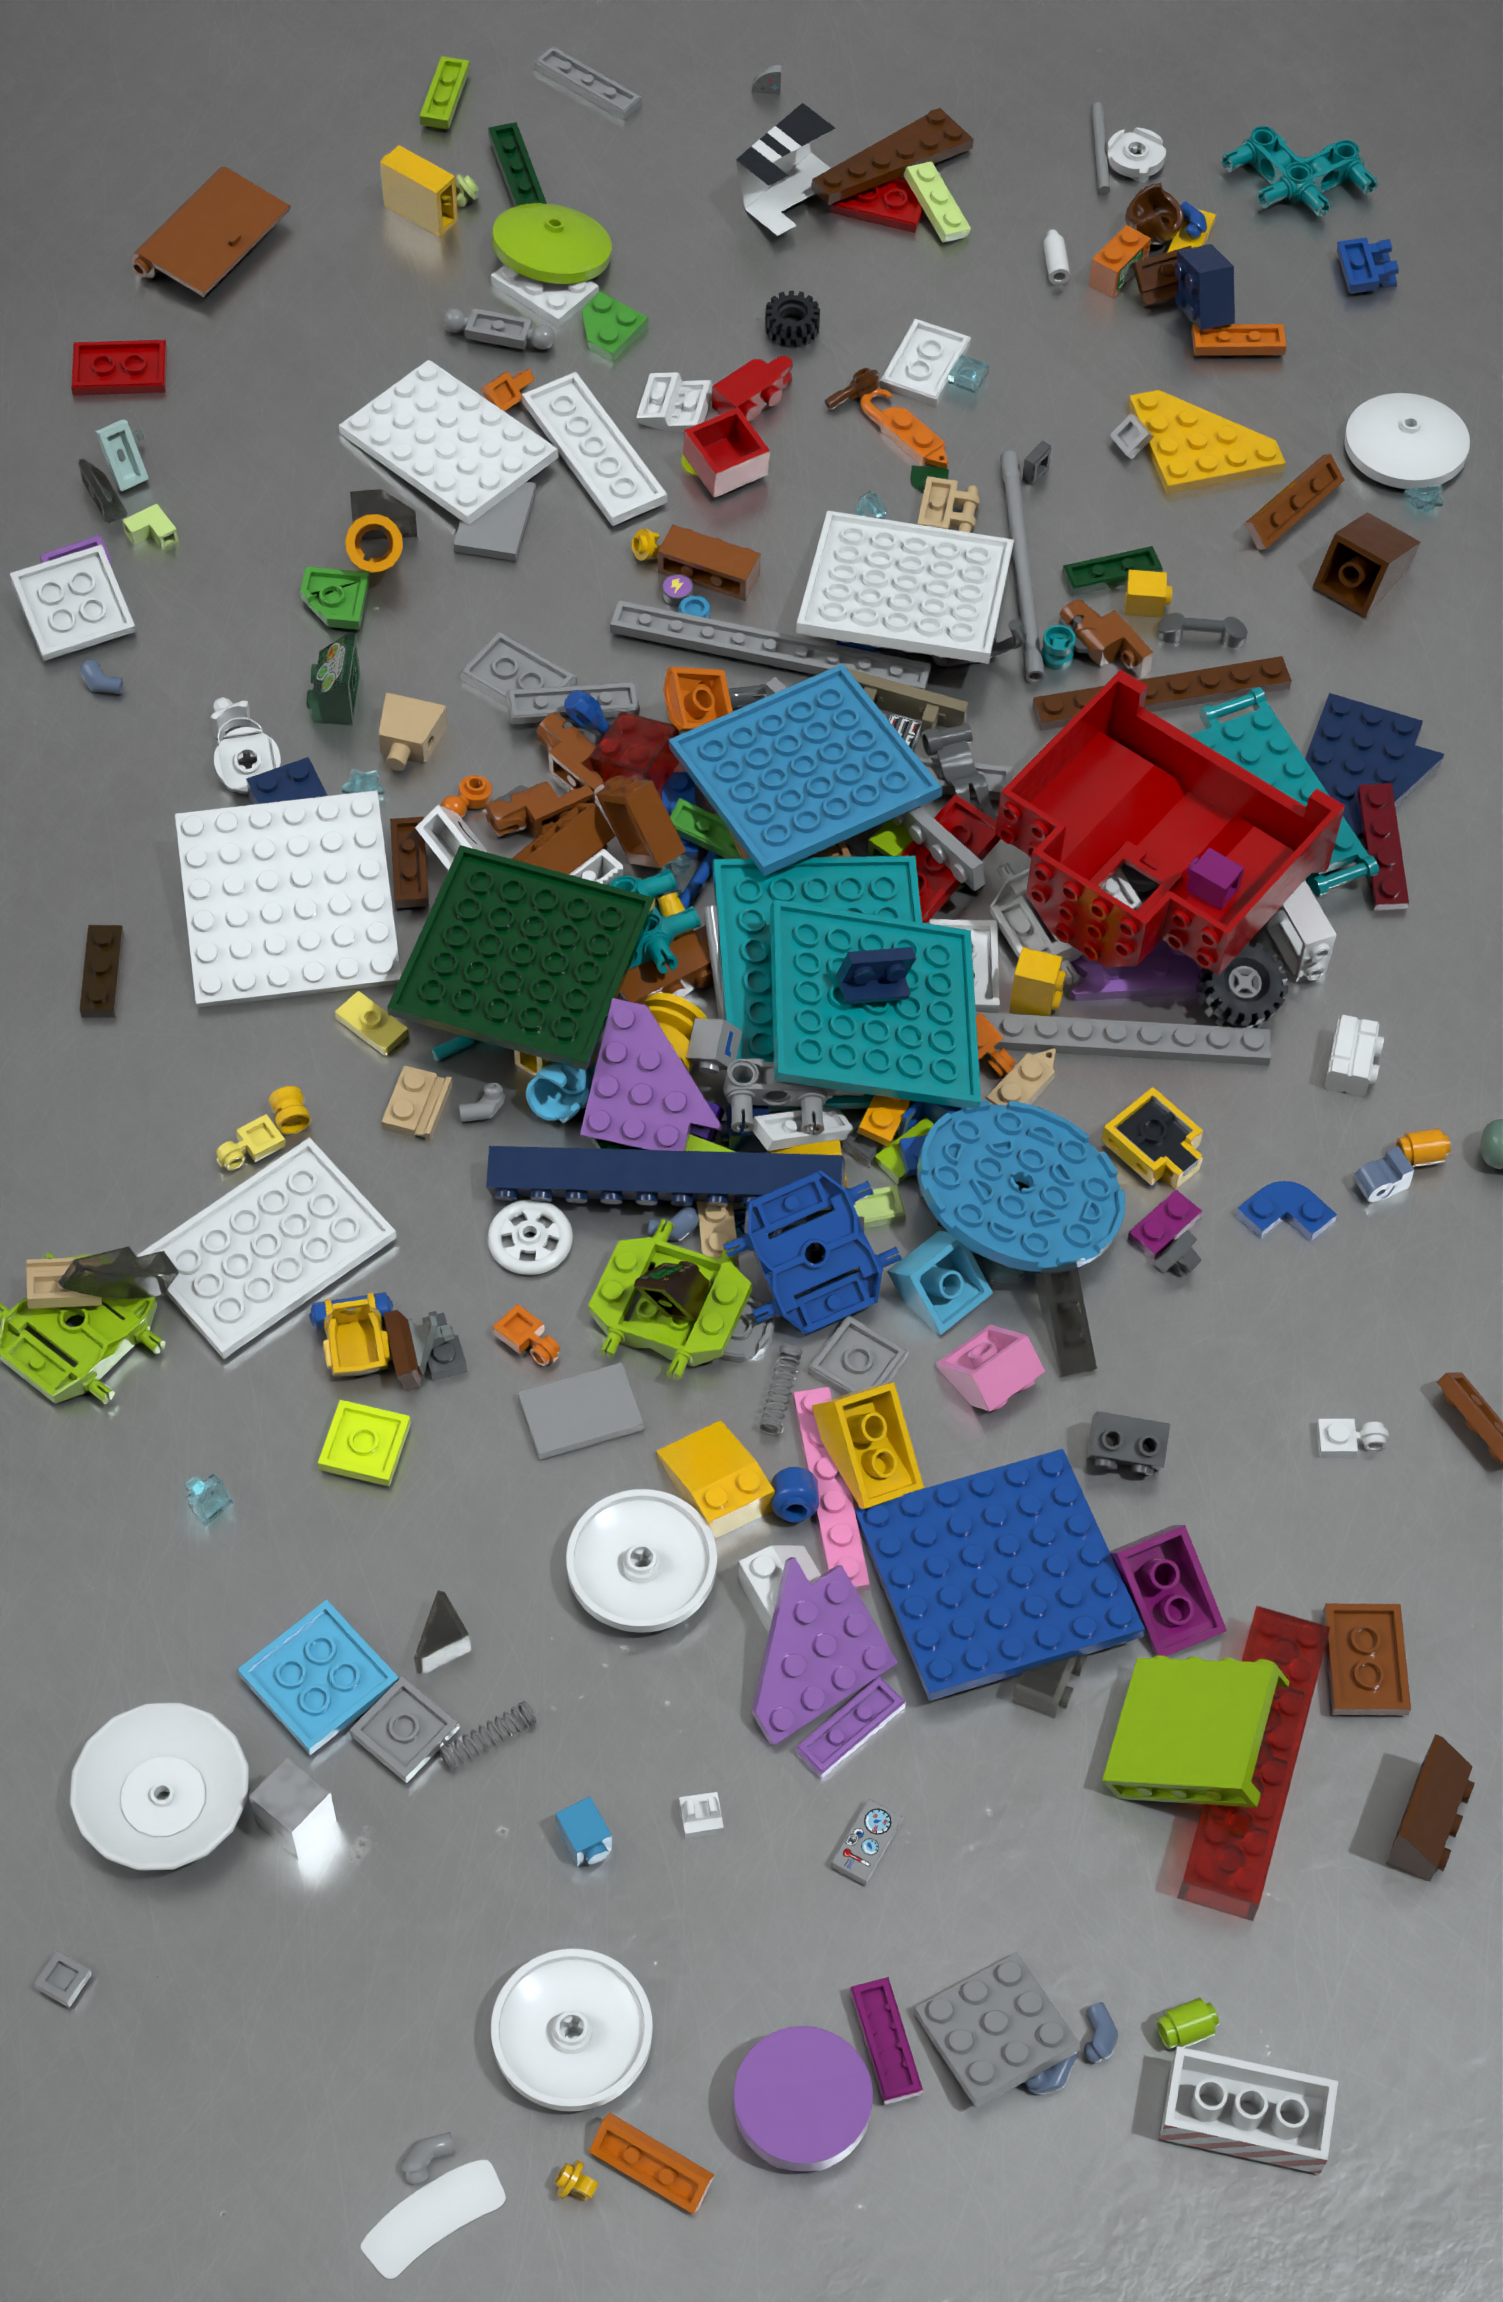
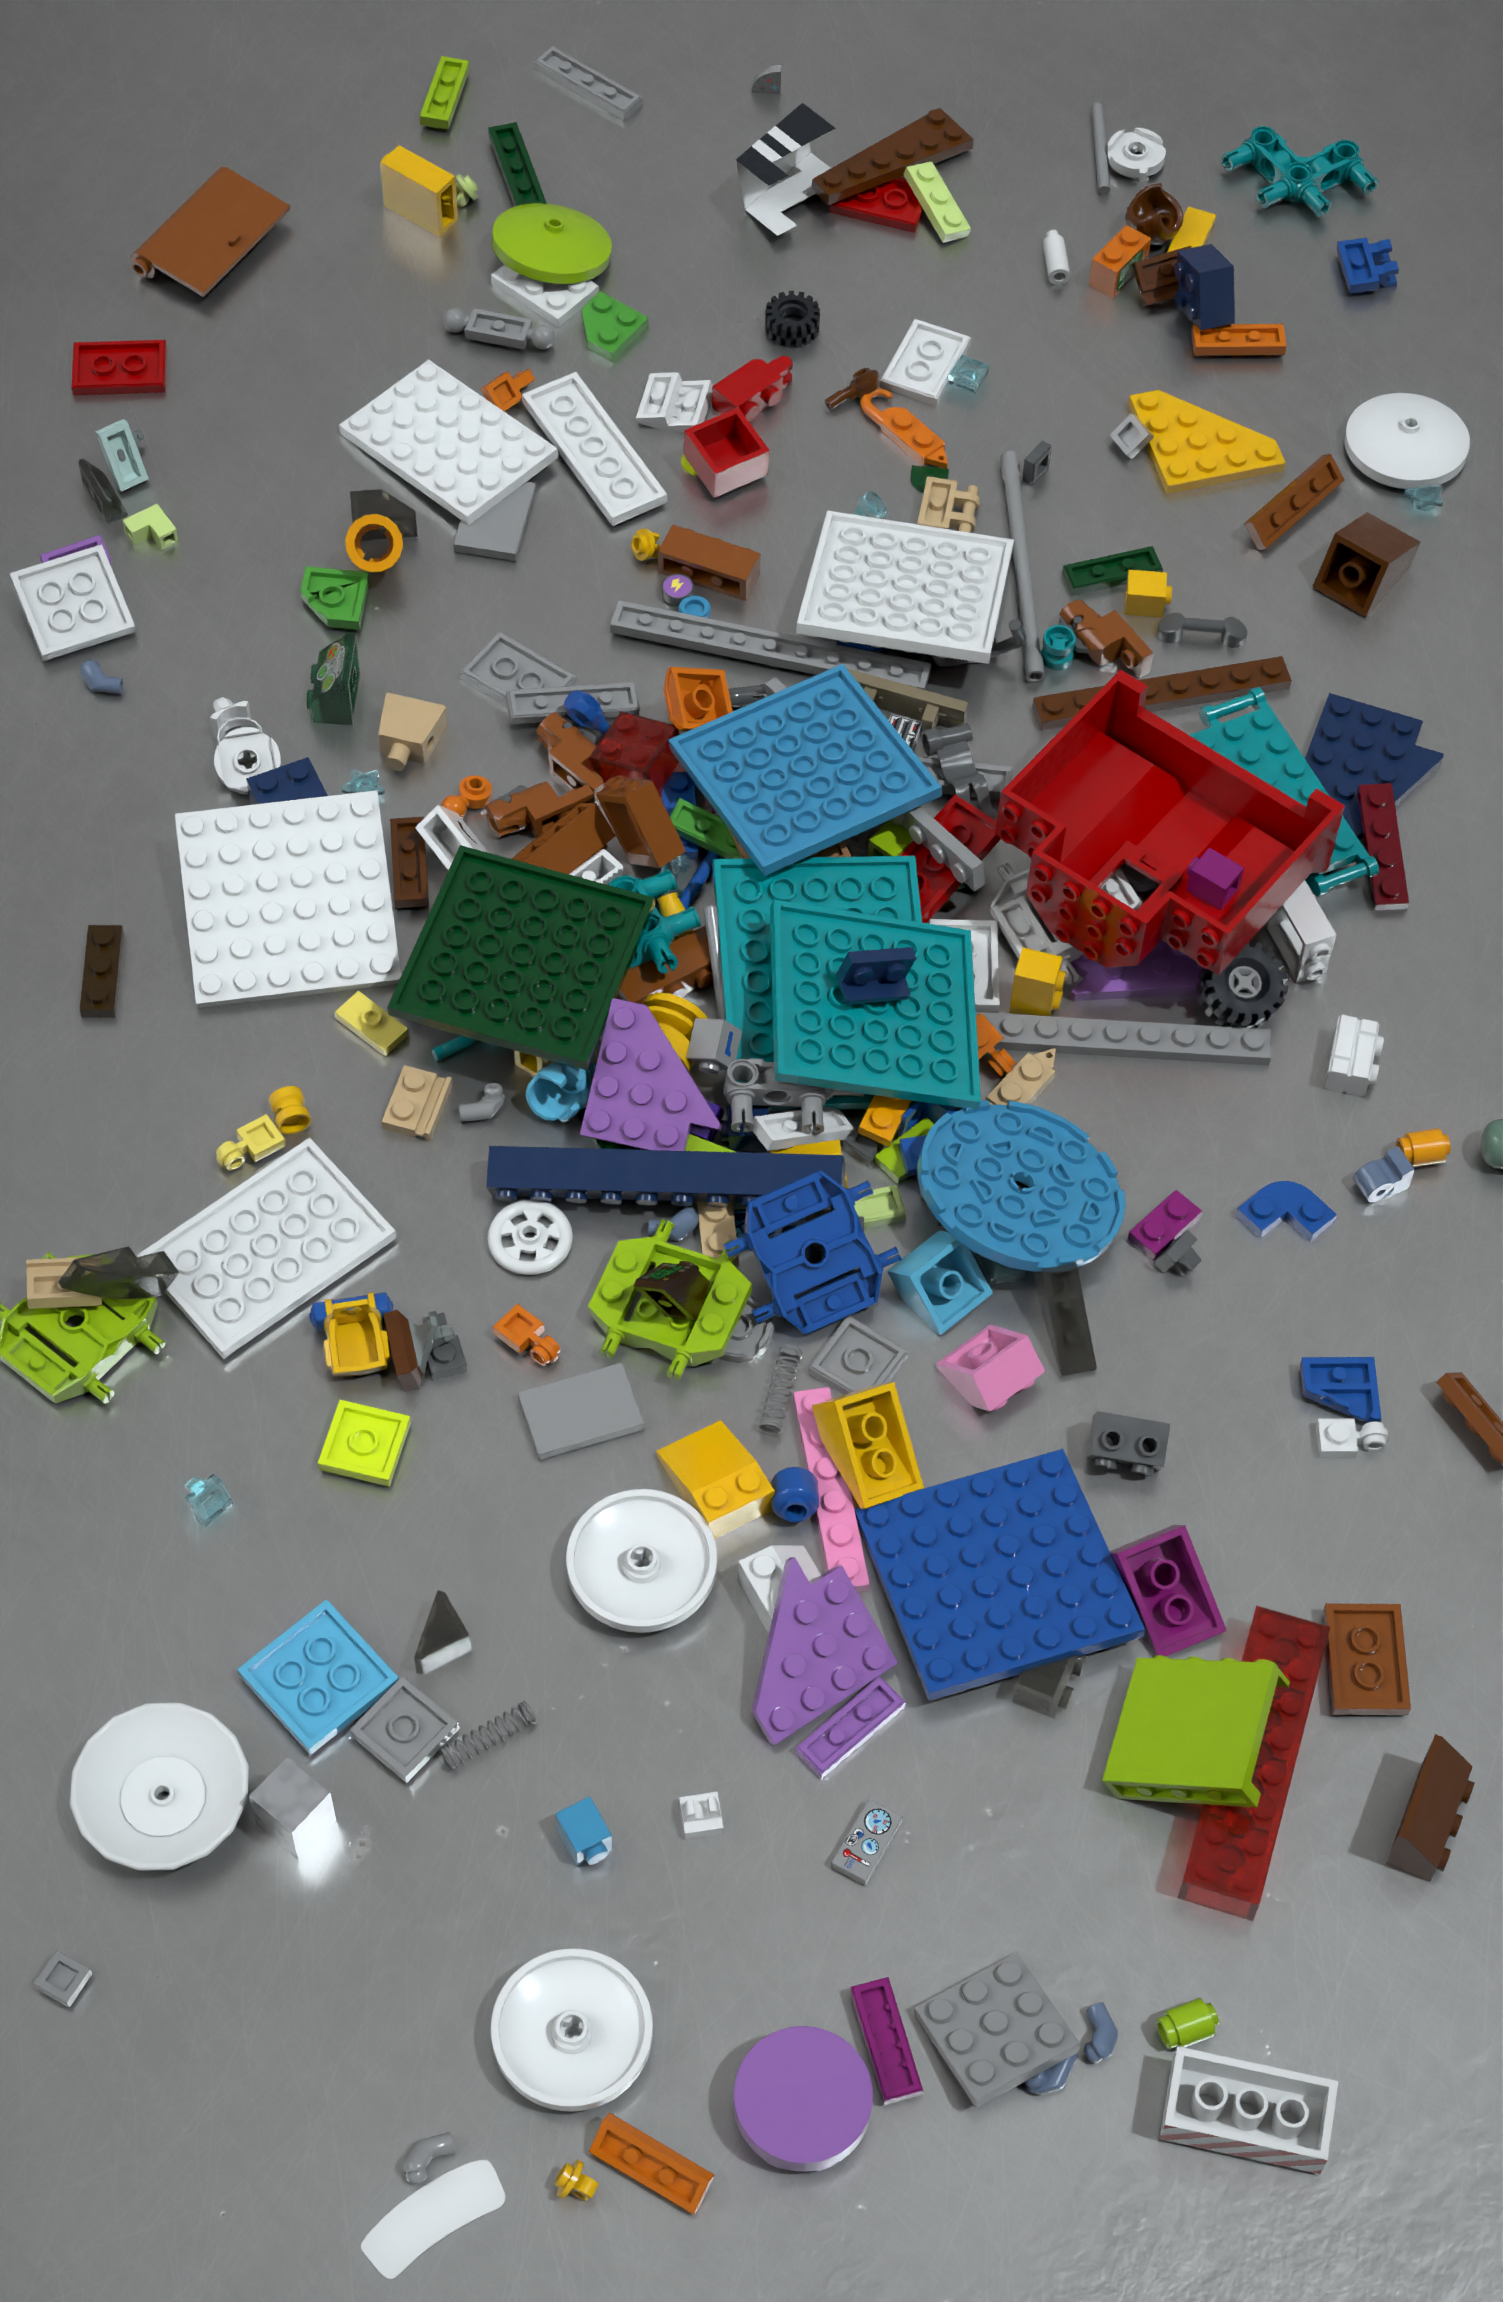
(1156, 1140): piece -> none
(1195, 218): blue arm -> none
(1343, 1385): none -> blue wing

